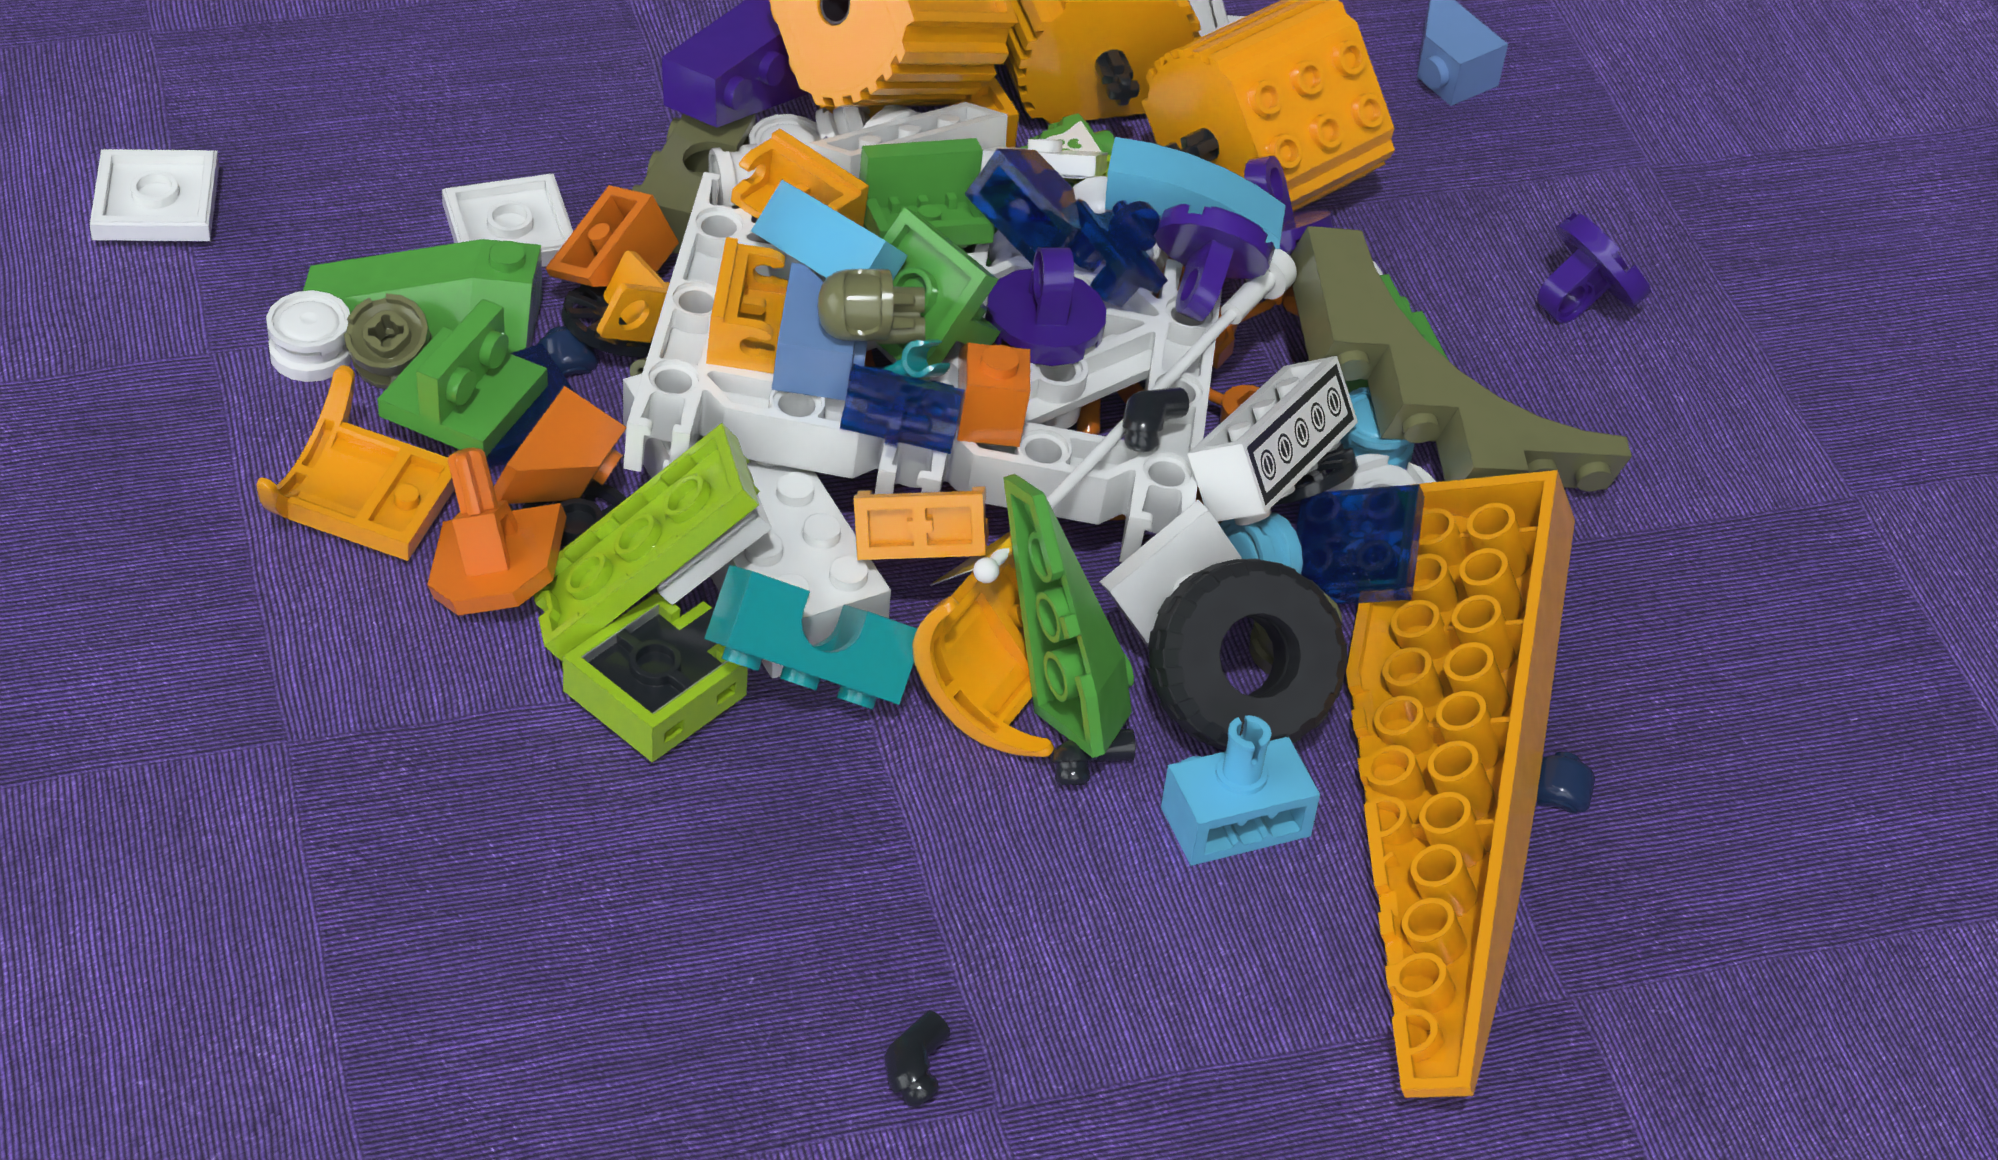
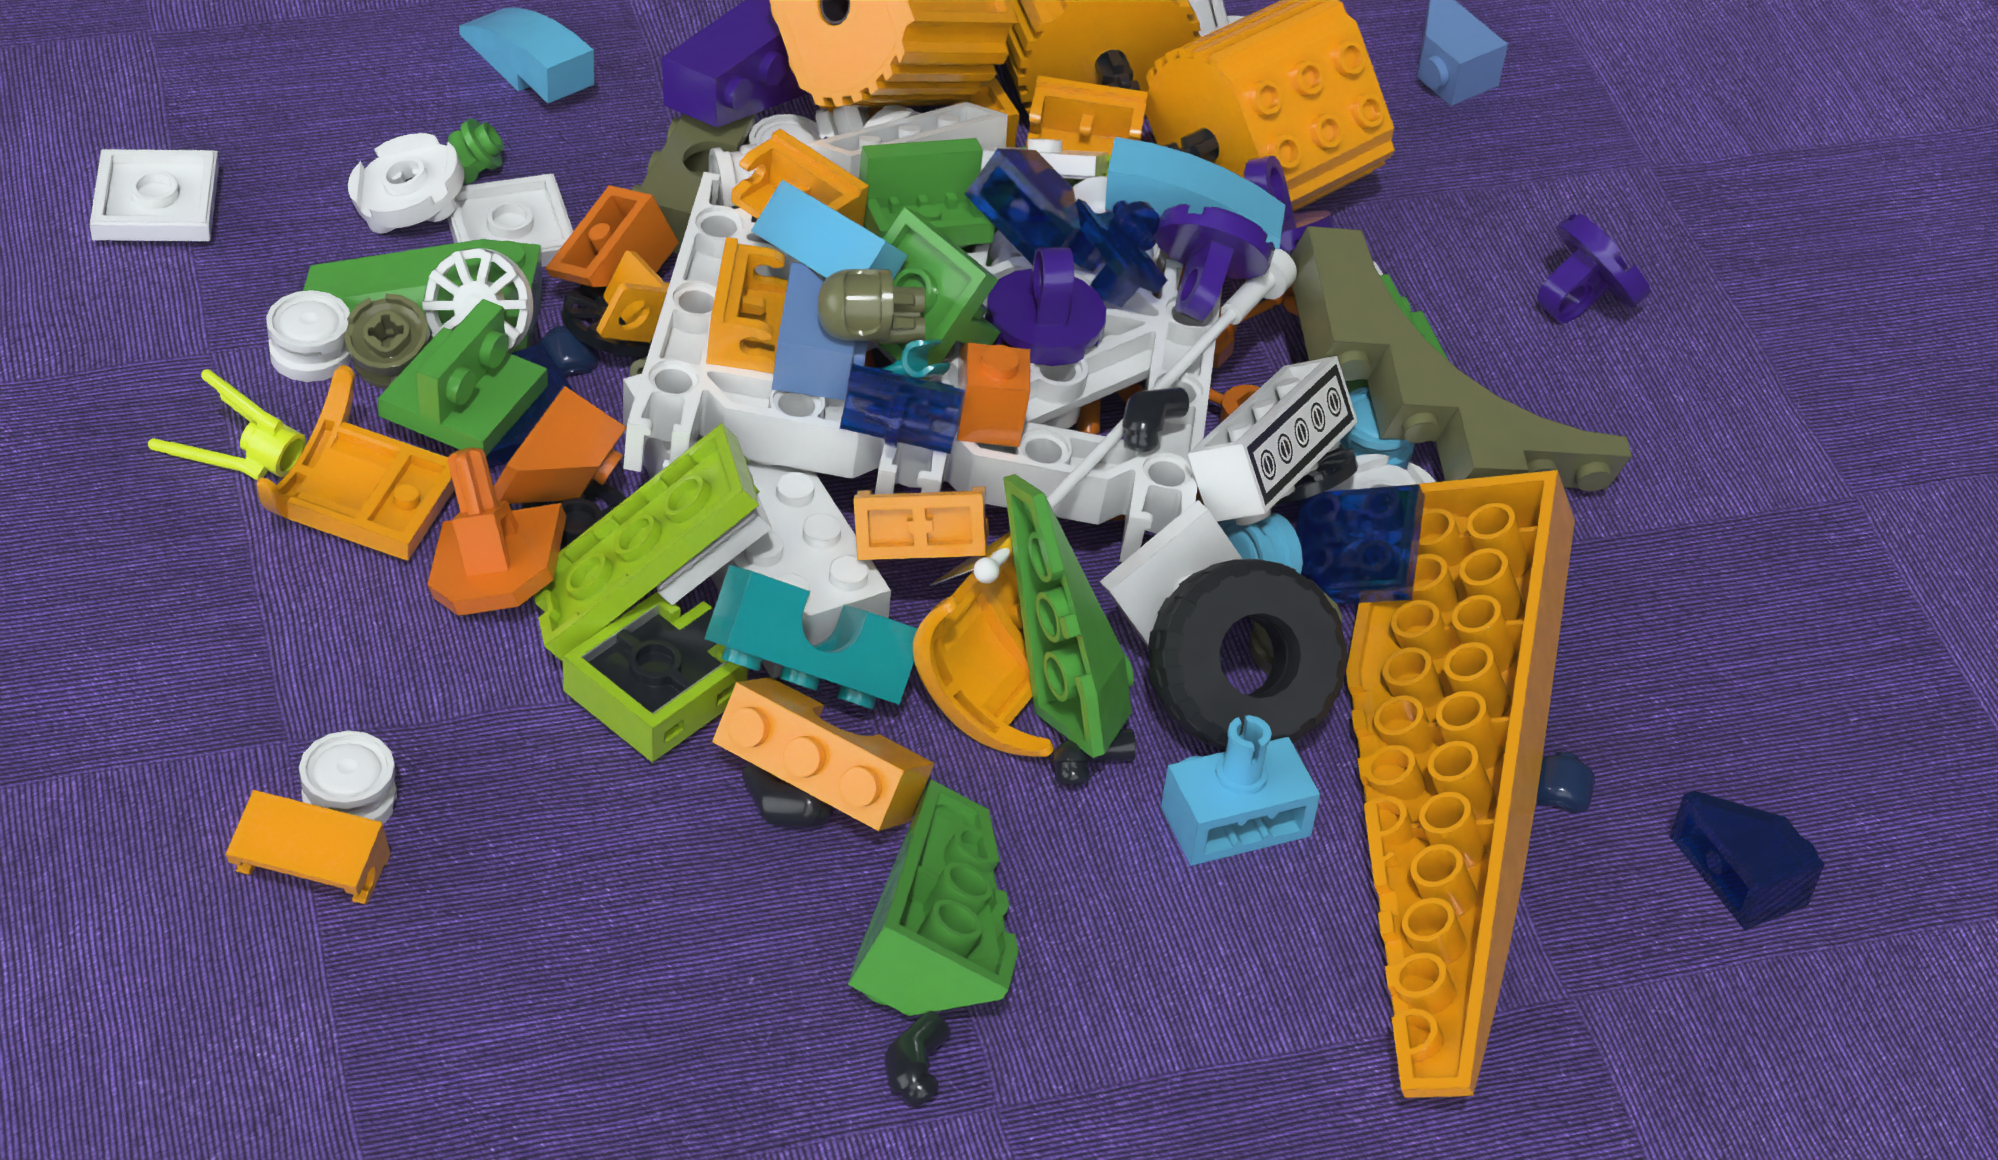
(266, 439): none -> neon yellow plant
(310, 844): none -> light orange hinge
(350, 775): none -> white wheel
(390, 201): none -> white plate
(472, 292): none -> white wheel
(477, 148): none -> bright green plate
(532, 52): none -> medium azure slope
(782, 802): none -> black arm
(850, 771): none -> light orange arch
(940, 917): none -> bright green wedge
(1085, 114): none -> light orange hinge
(1747, 857): none -> clear blue slope

